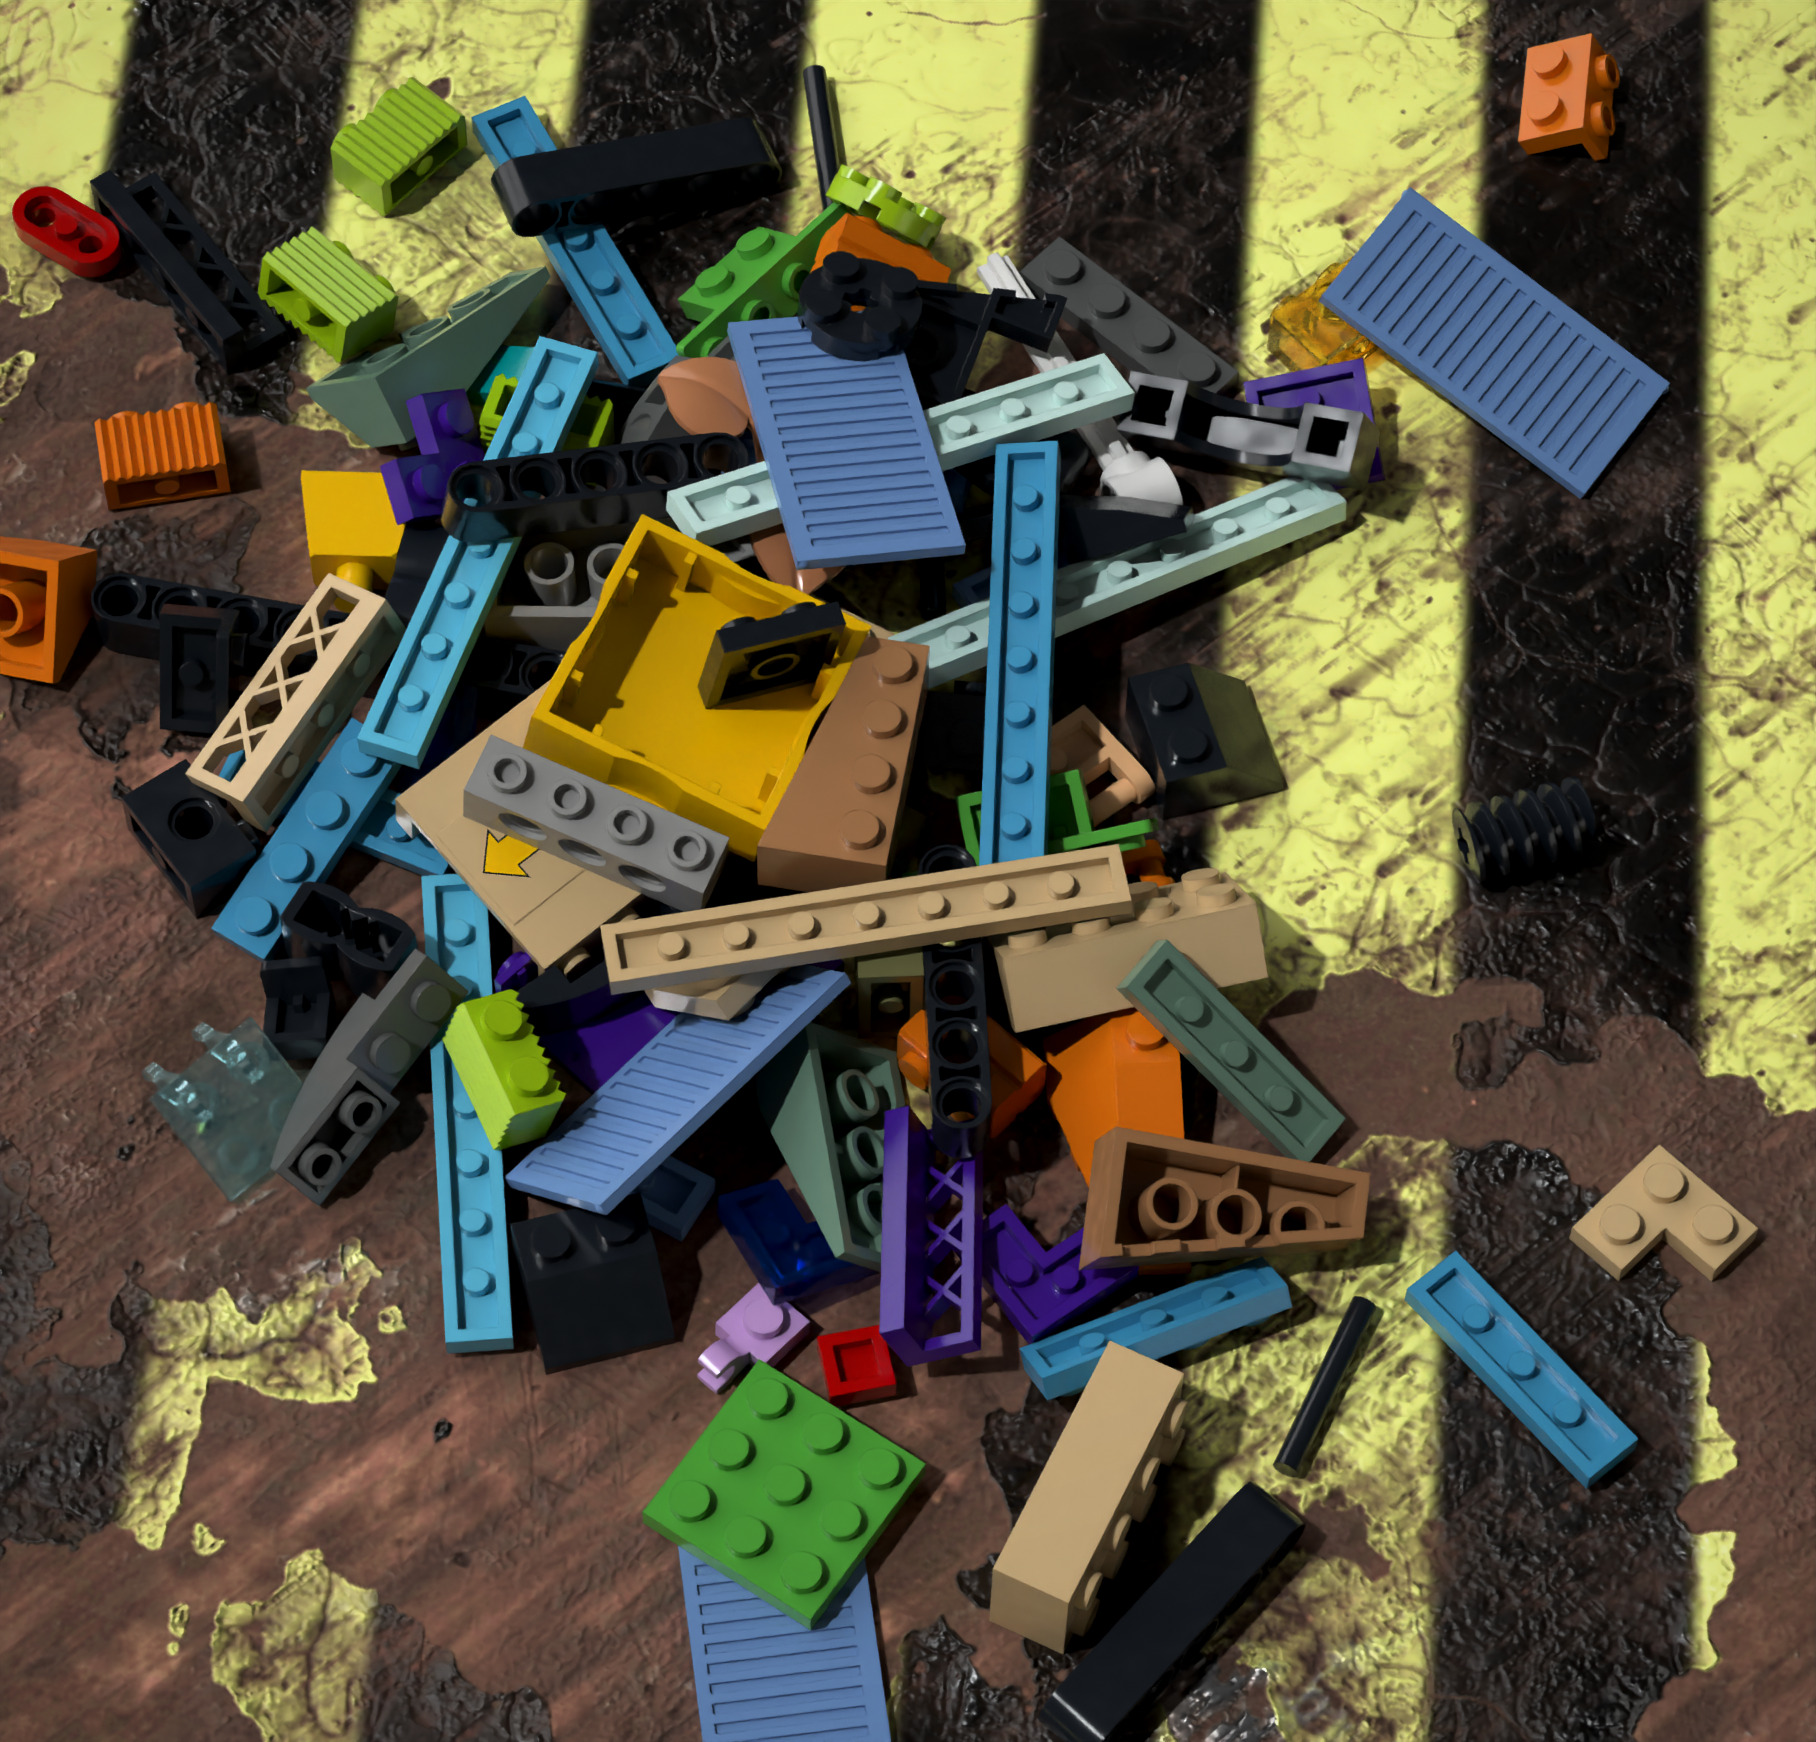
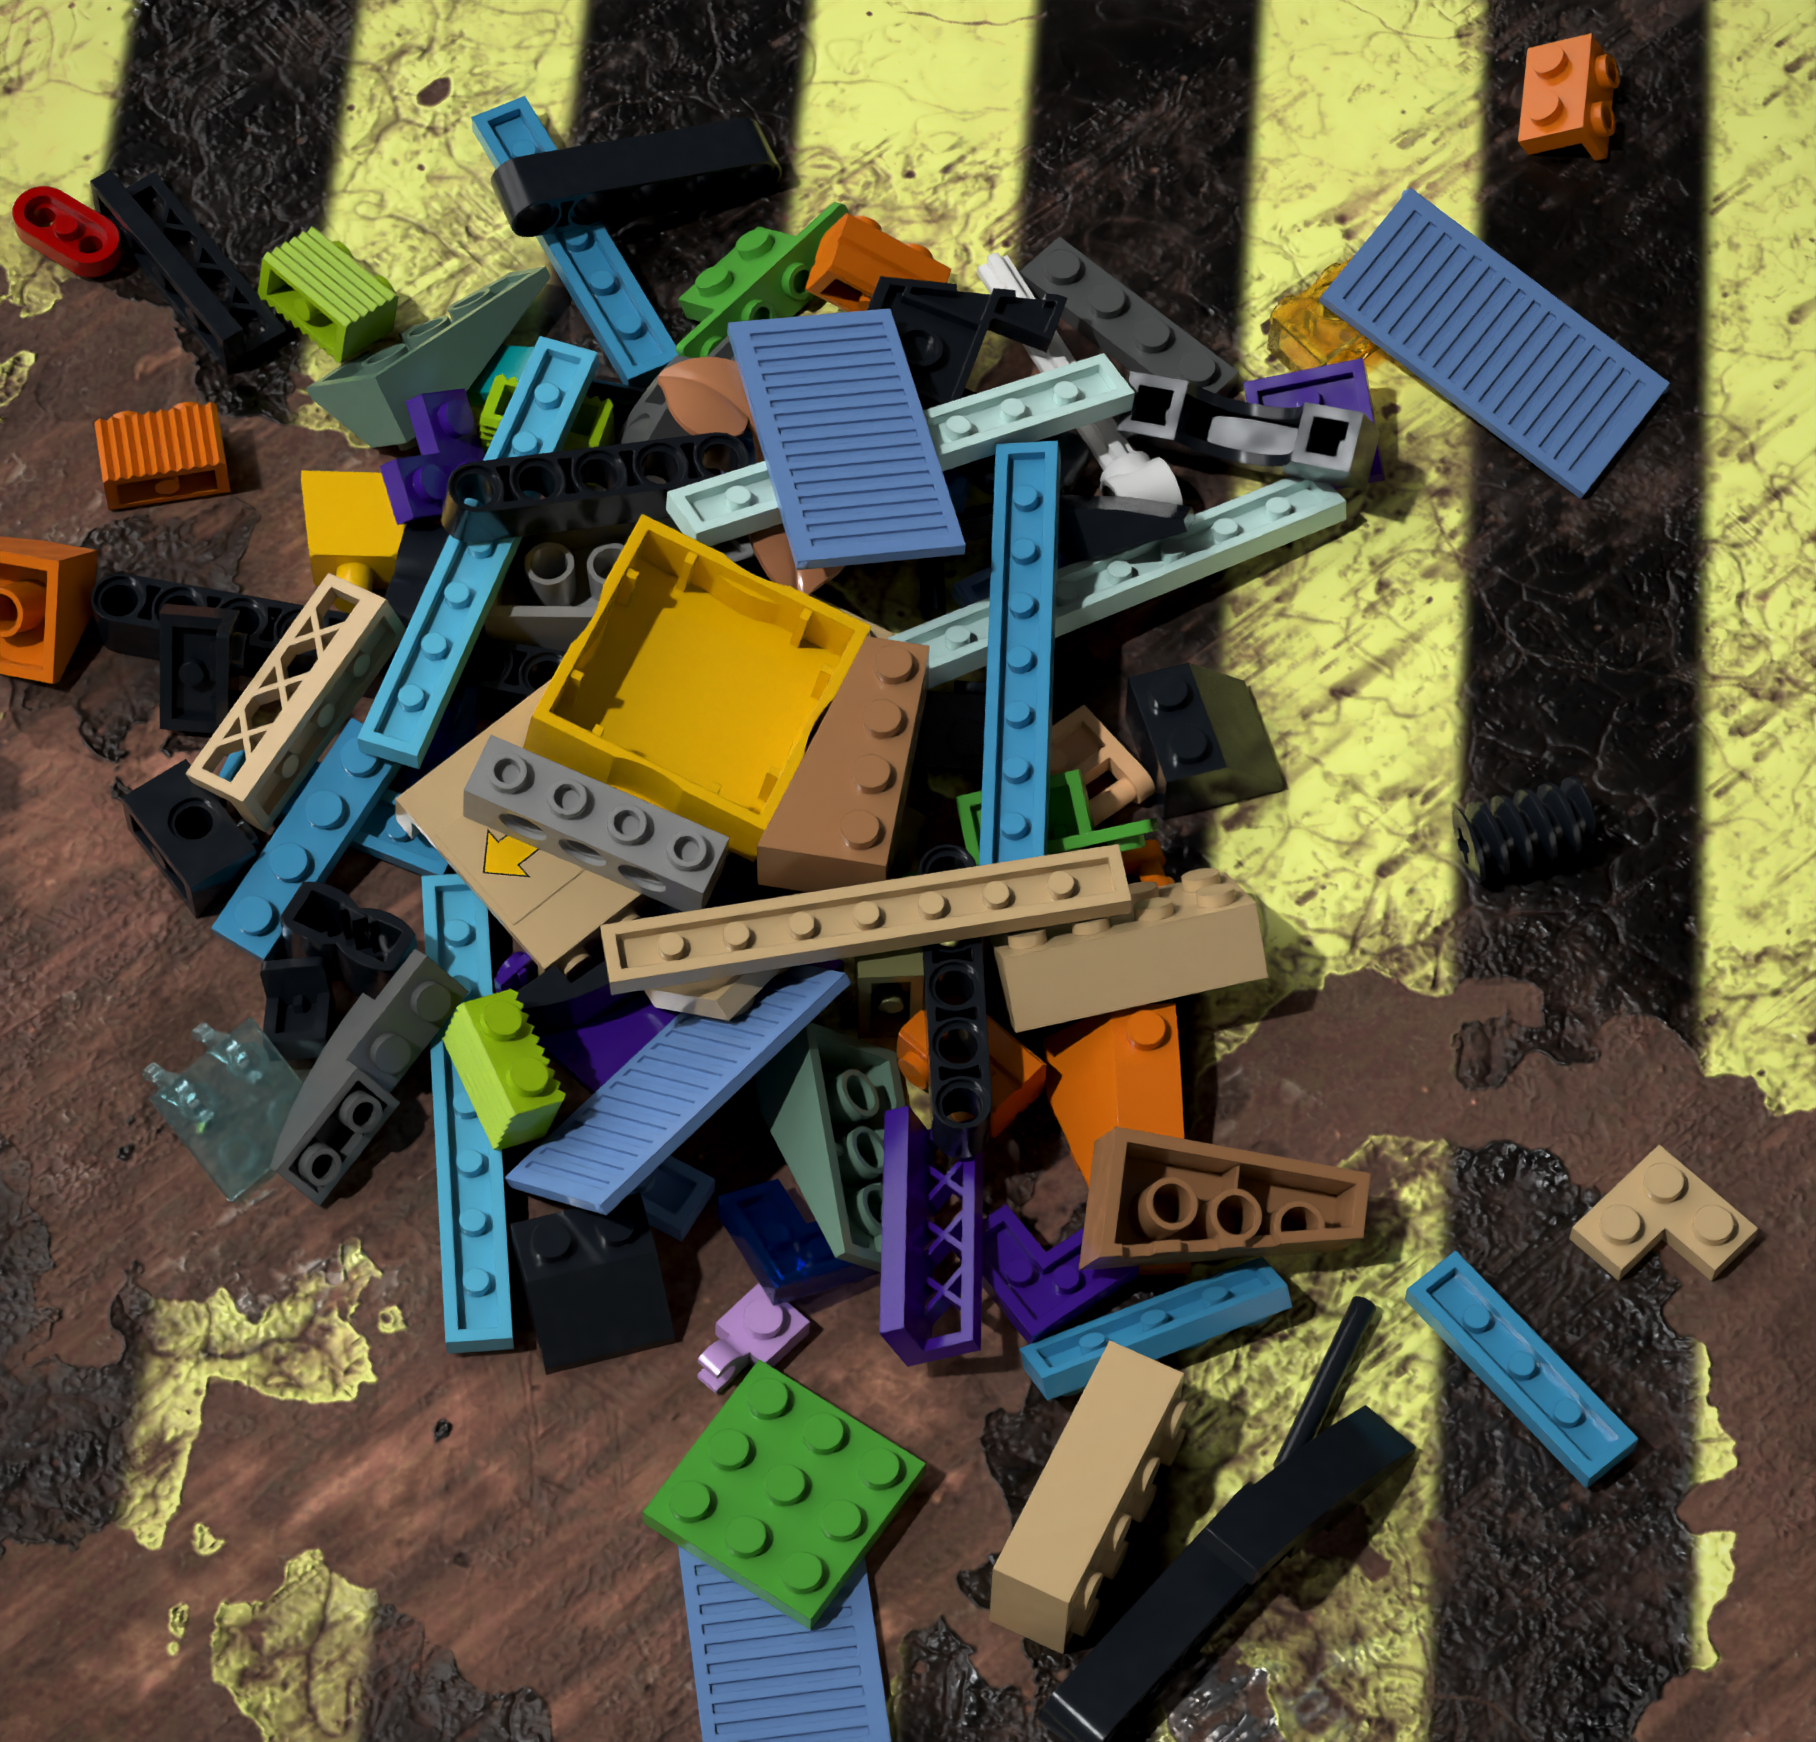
(397, 145): lime brick -> none
(770, 653): black plate -> none
(821, 129): black bar -> none
(846, 281): black plate -> none
(856, 1366): red plate -> none
(886, 206): lime plate -> none
(1230, 1052): sand green plate -> none
(1307, 1493): none -> black slope

